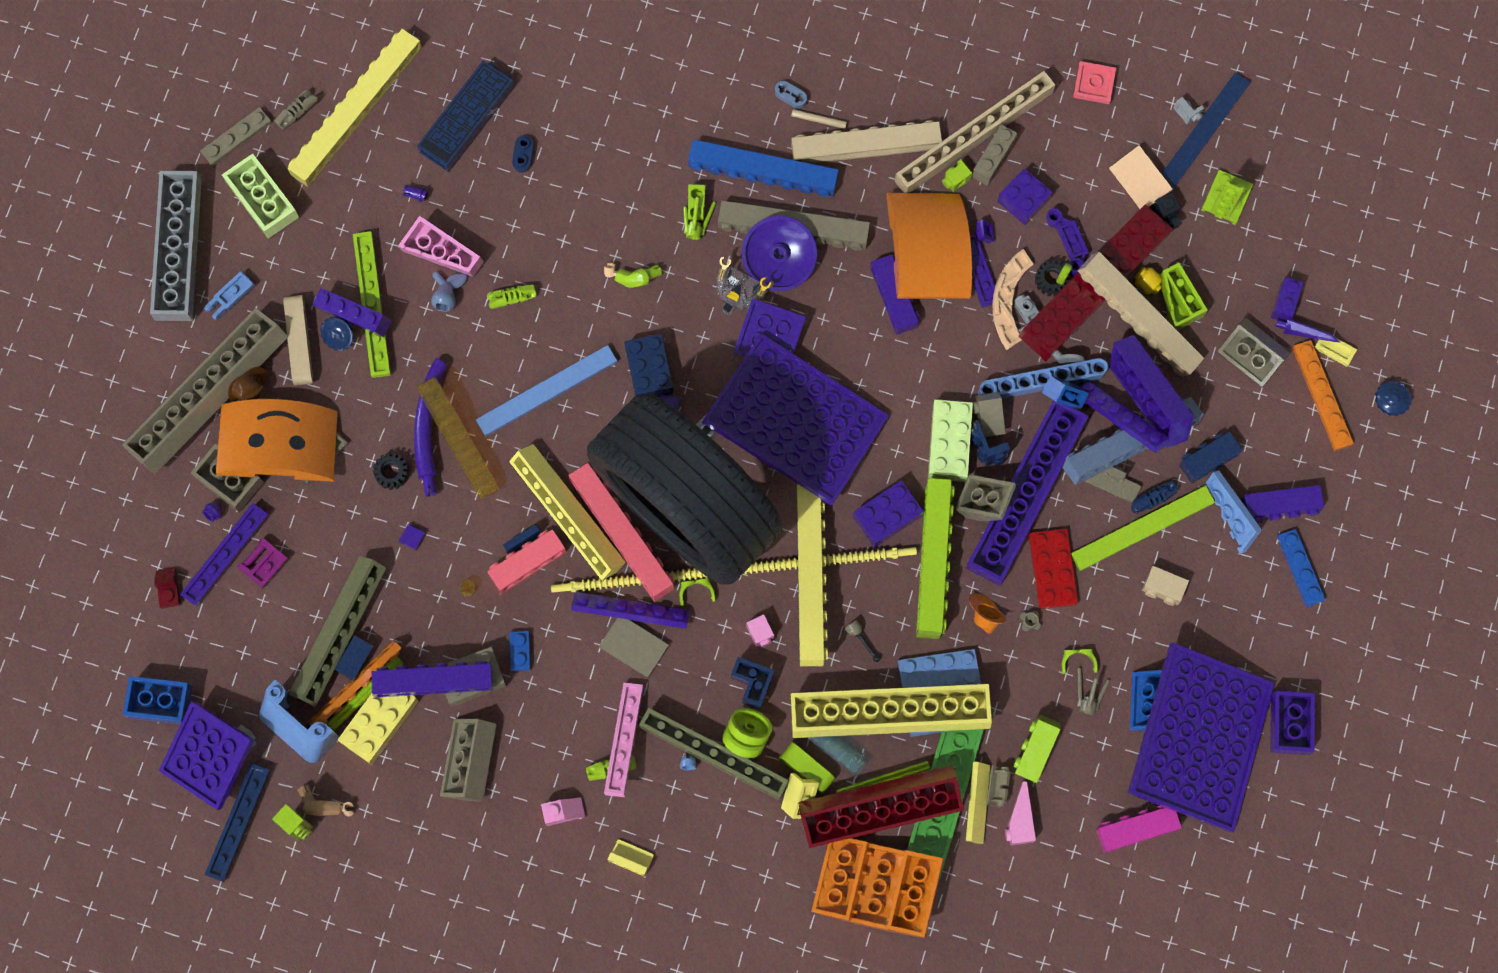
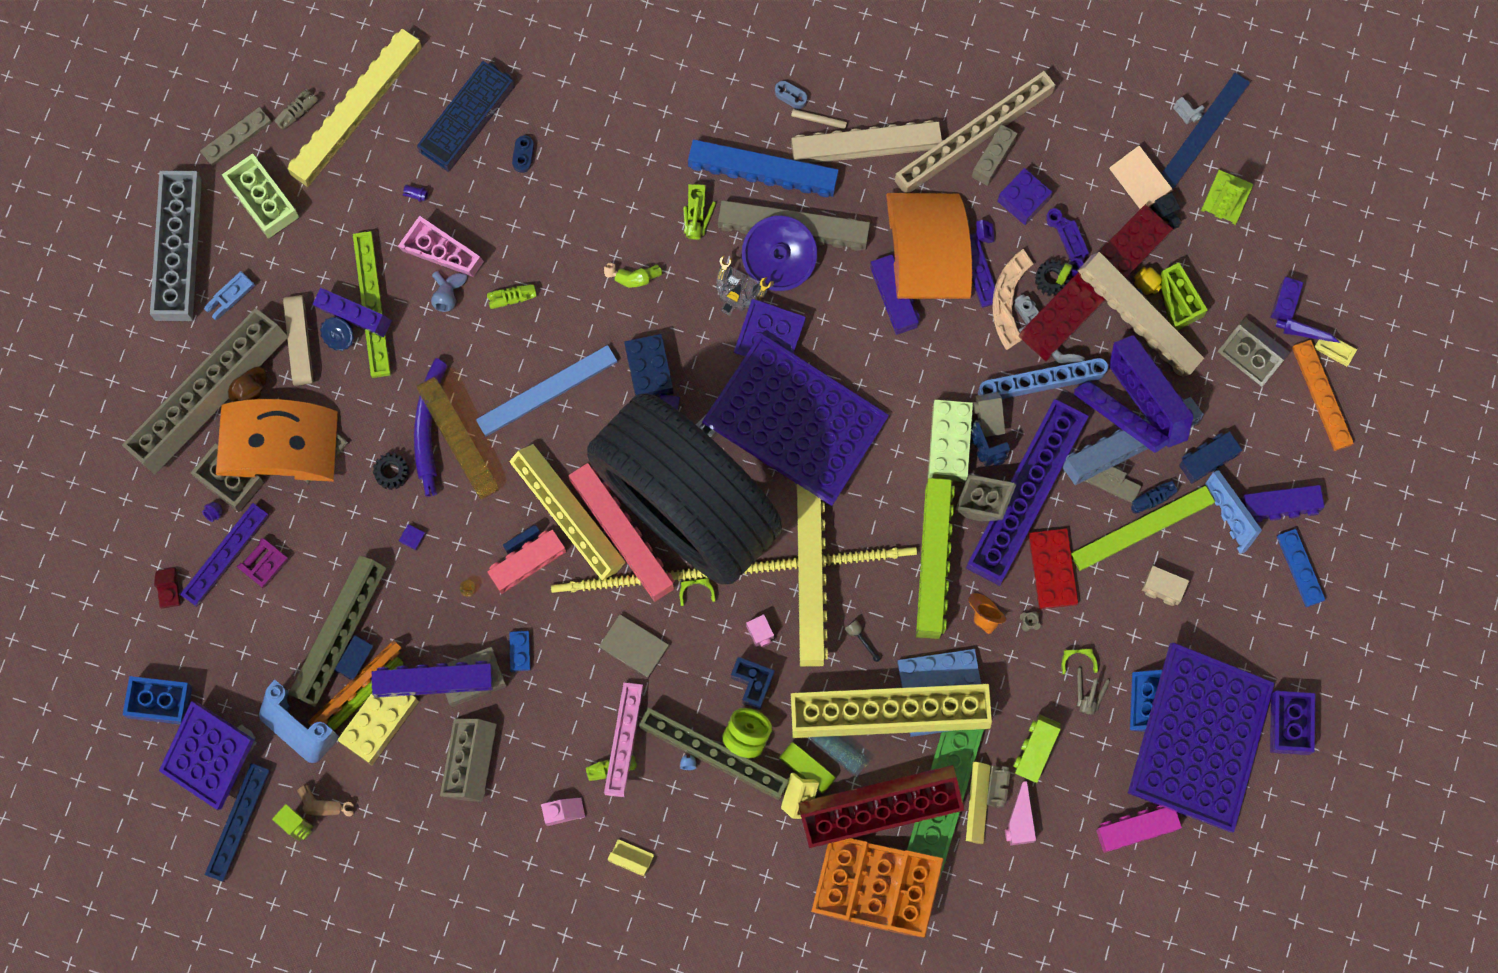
(630, 610): dark purple plate -> none
(888, 514): dark purple brick -> none
(915, 769): lime axle -> none
(957, 176): lime brick -> none
(1065, 392): blue brick -> none
(1094, 82): coral plate -> none
(1393, 398): dark blue piece -> none

